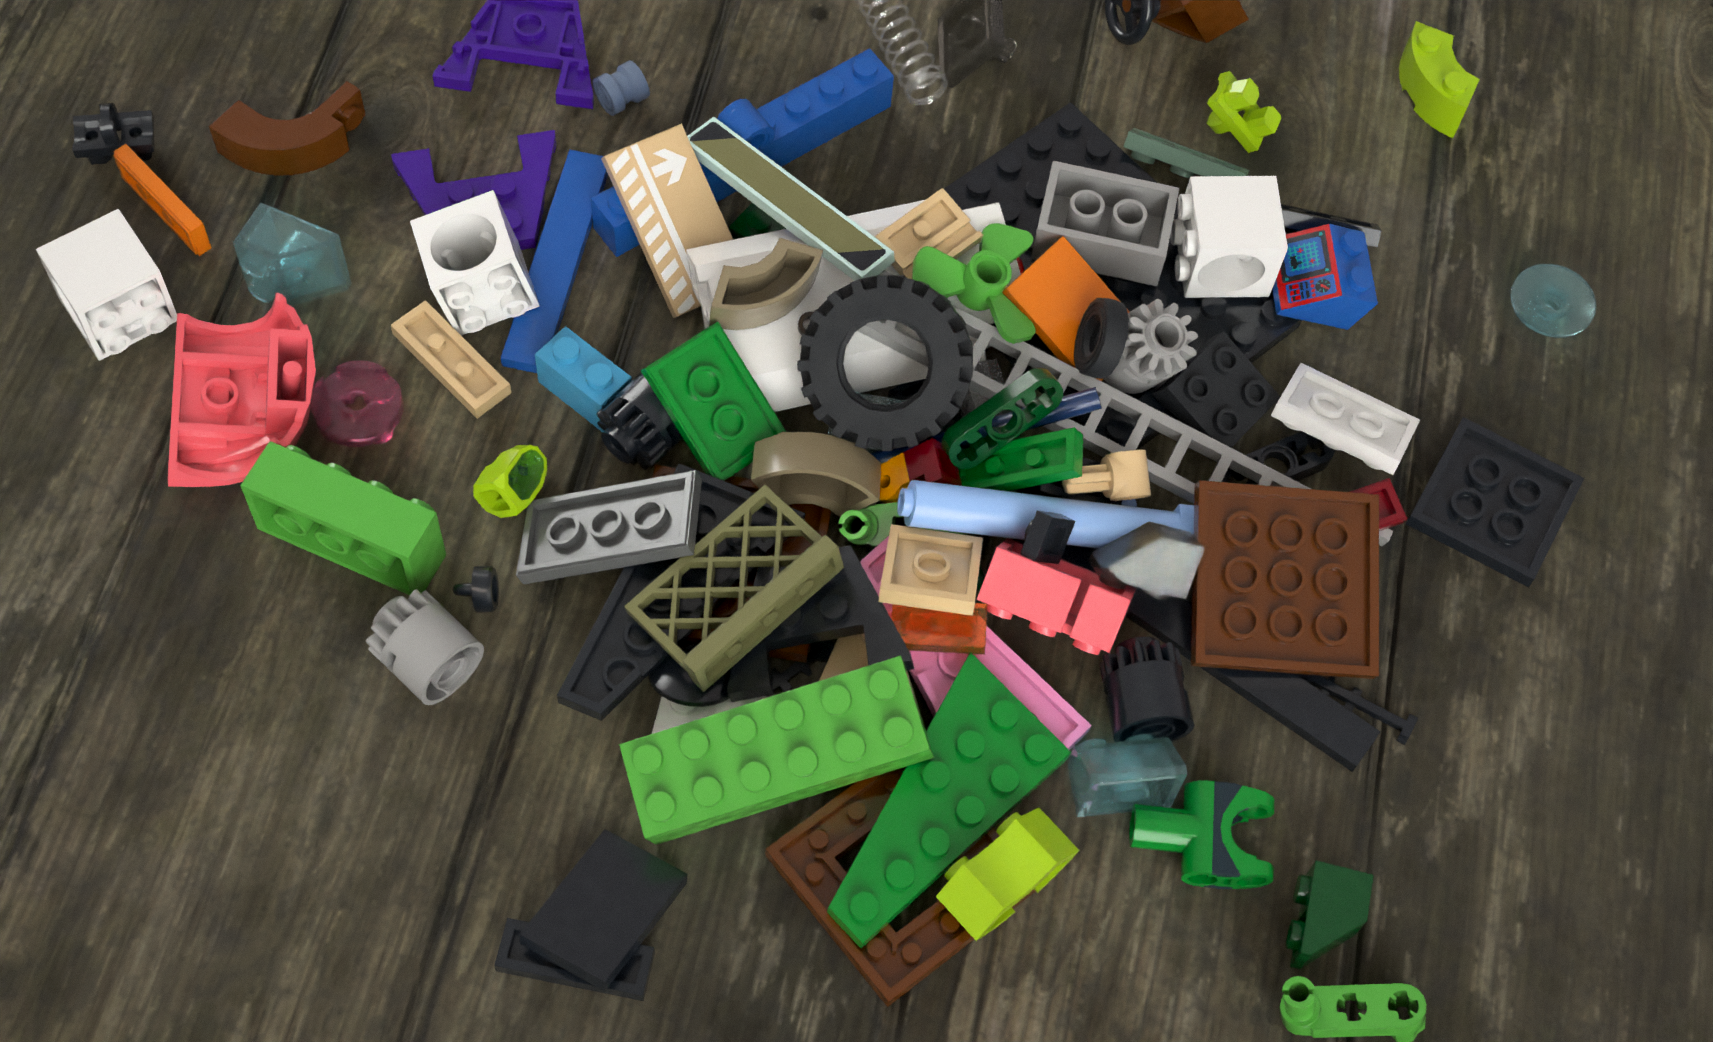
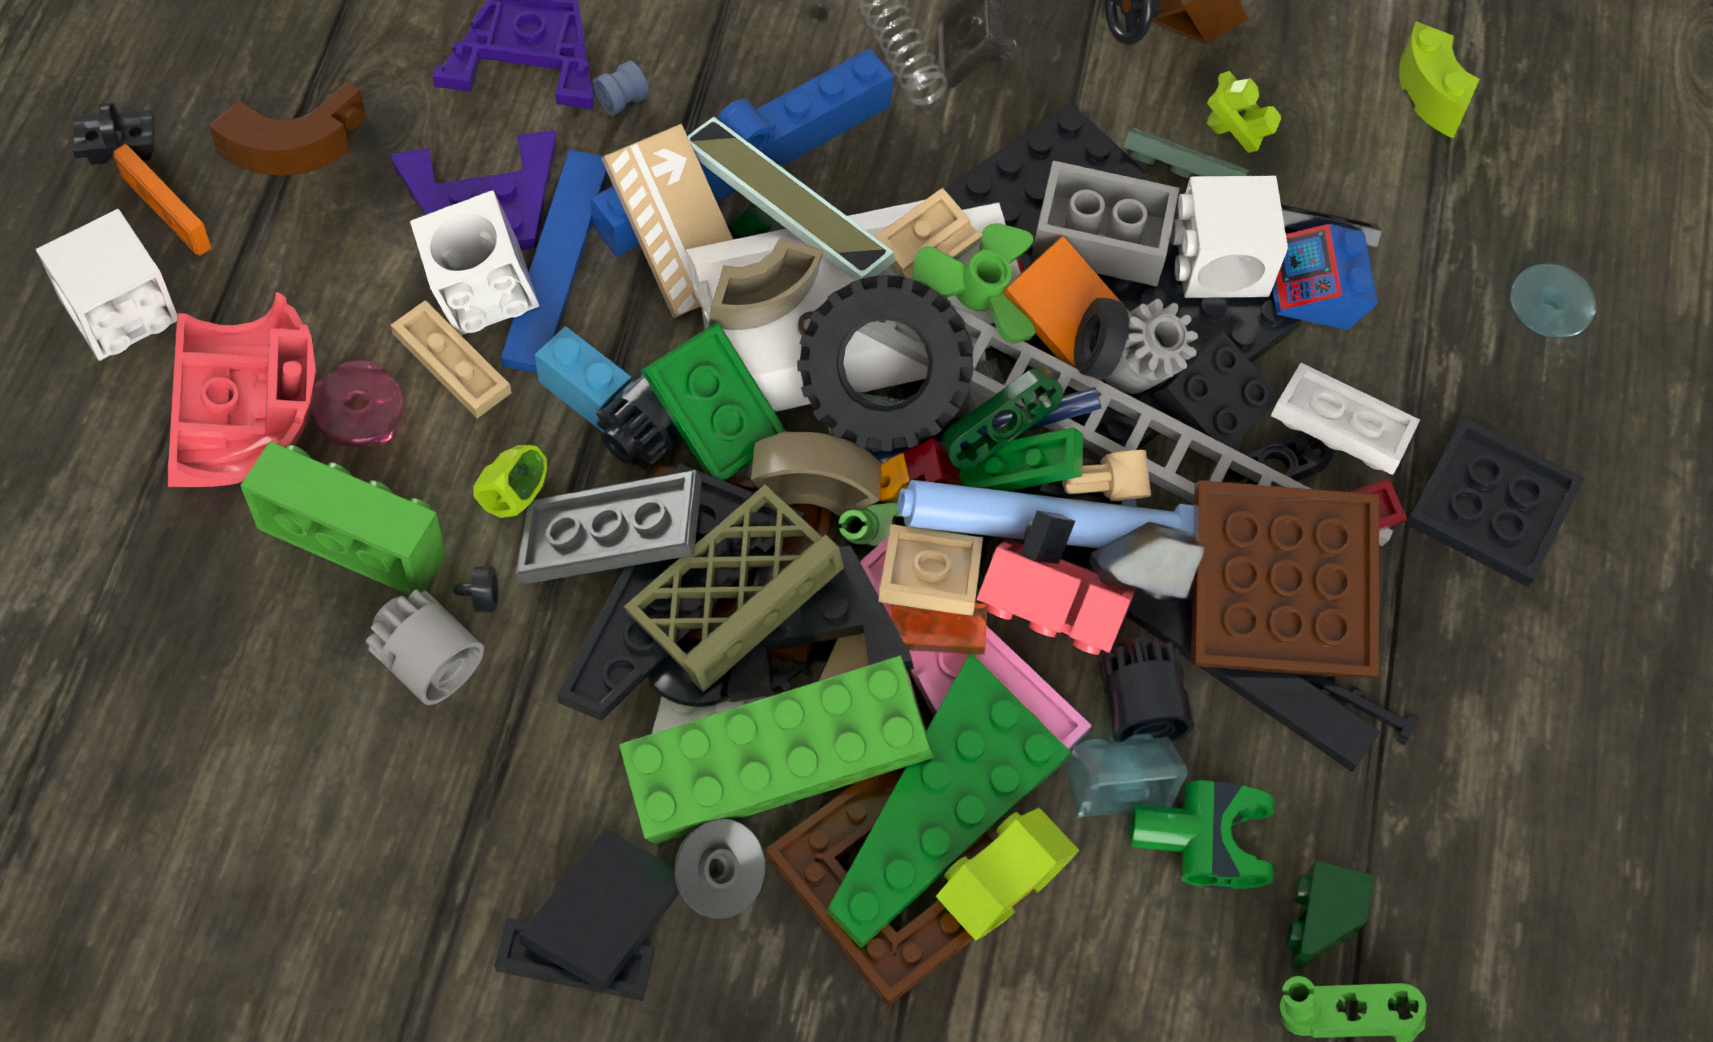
(290, 257): clear light blue slope -> none
(738, 870): none -> dark grey dish

